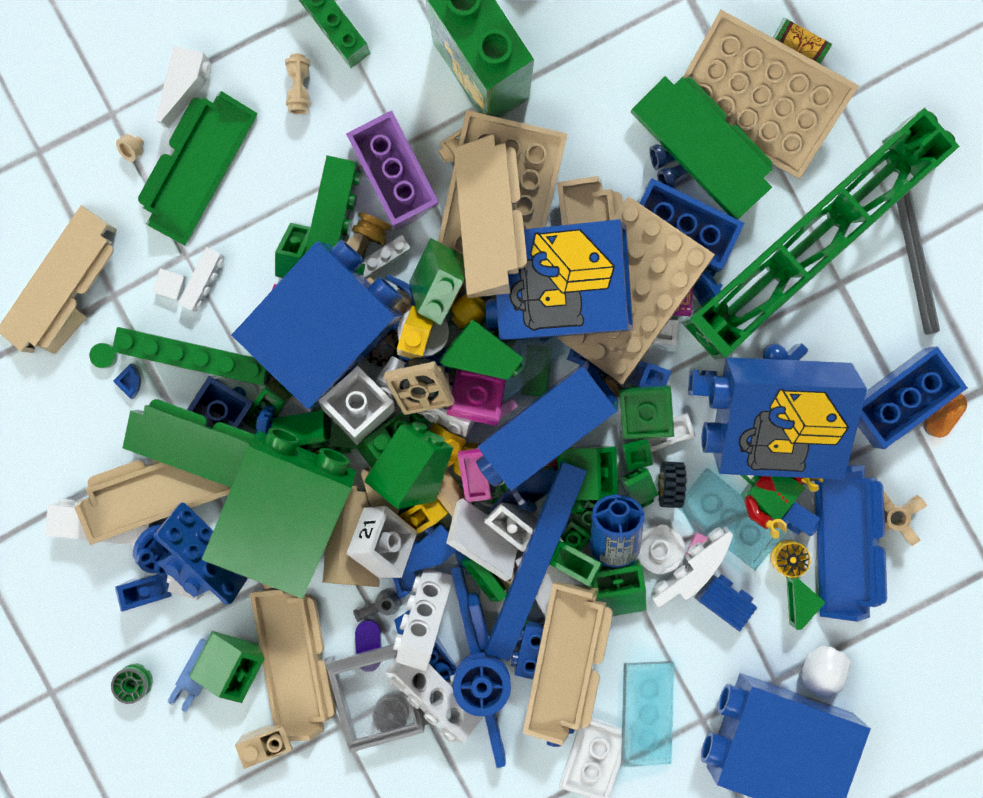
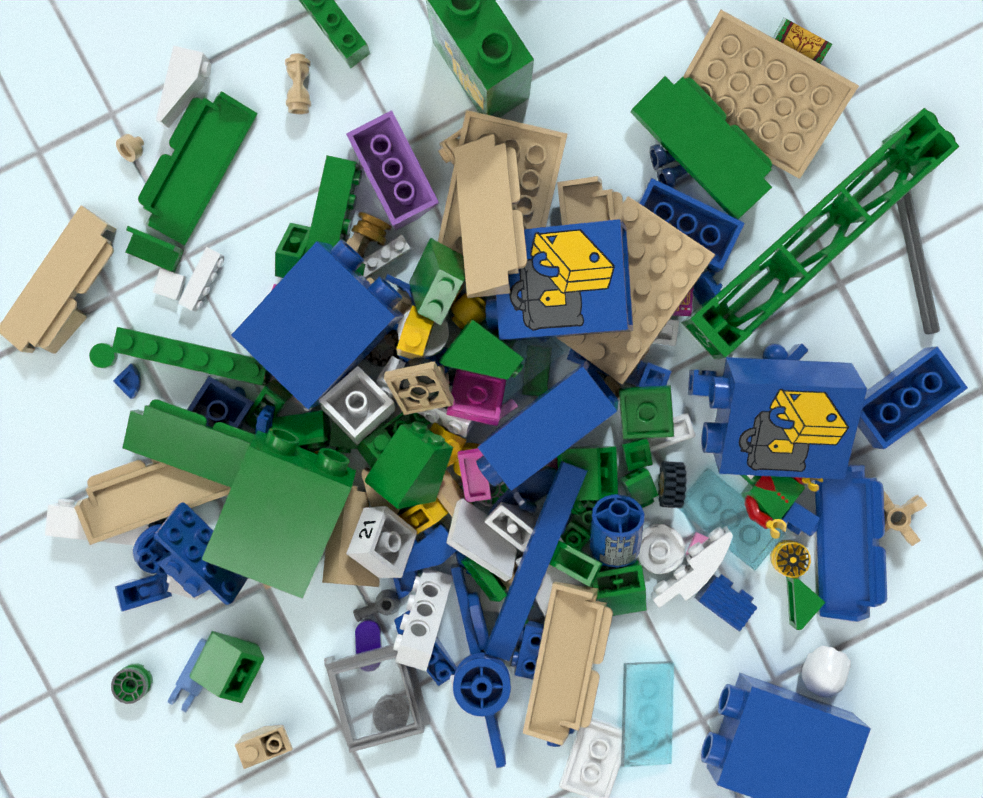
(153, 250): none -> green panel
(293, 662): tan slope -> none
(459, 724): white brick -> none
(945, 418): clear orange tile -> none

